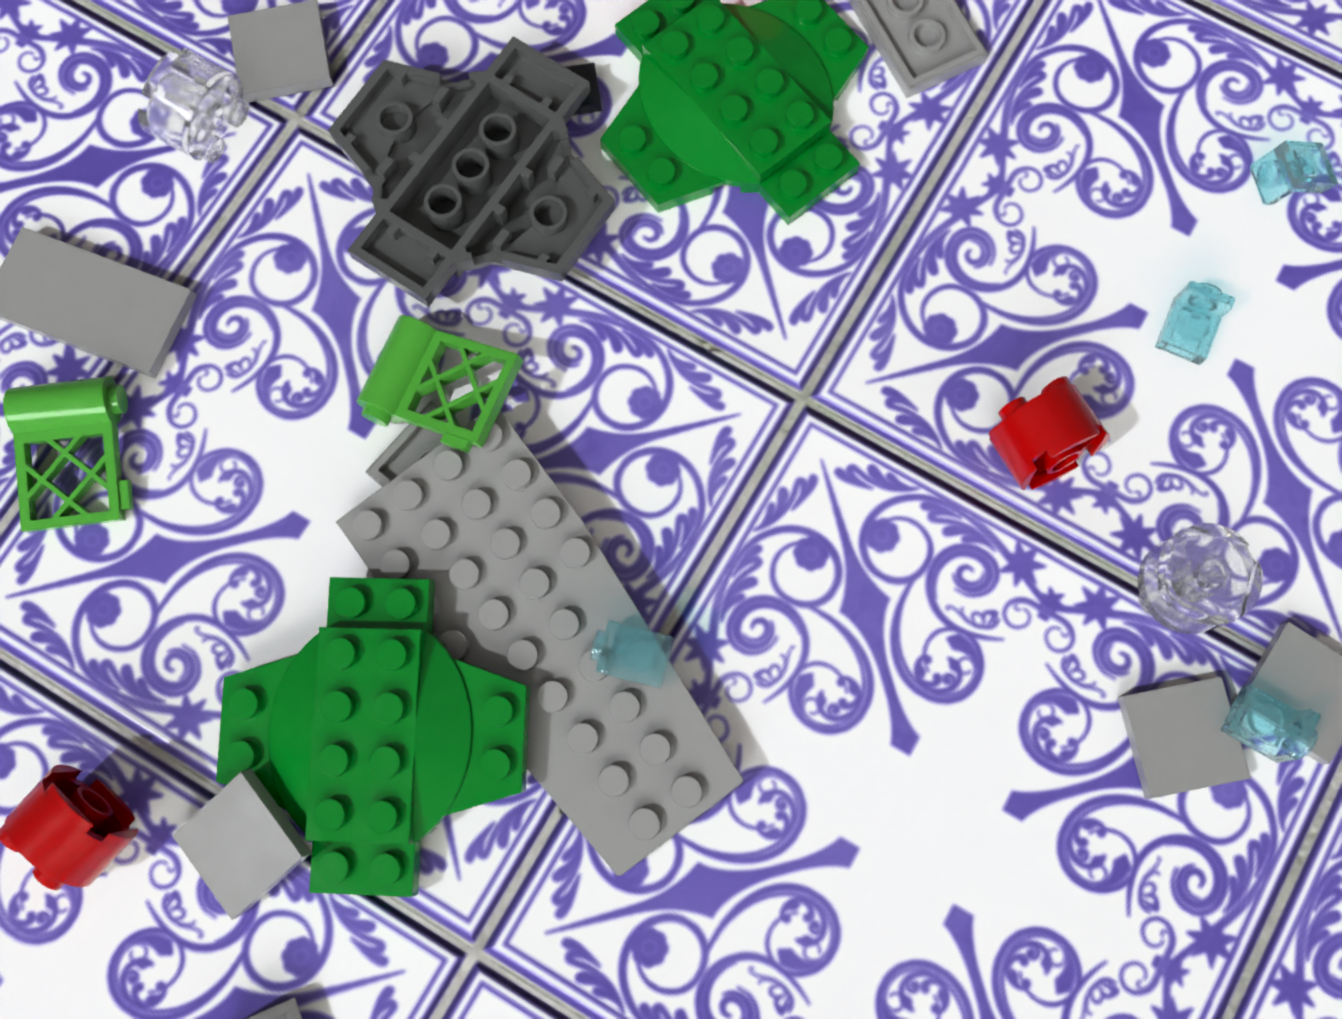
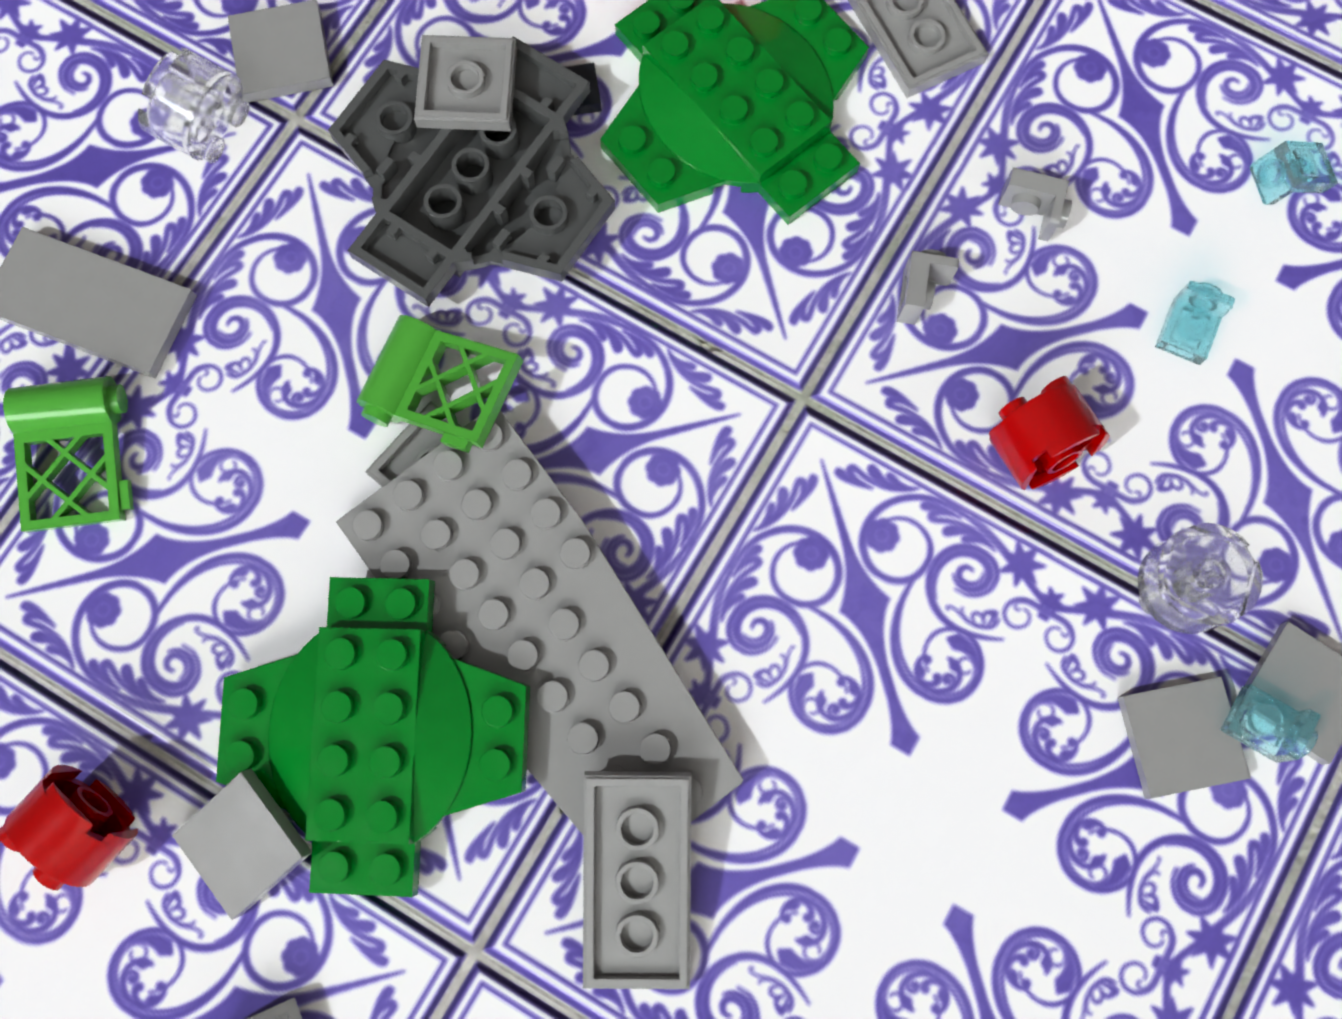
(466, 83): none -> light grey tile
(632, 654): clear light blue bracket -> none
(636, 880): none -> light grey tile
(919, 280): none -> light grey bracket
(1037, 194): none -> light grey bracket

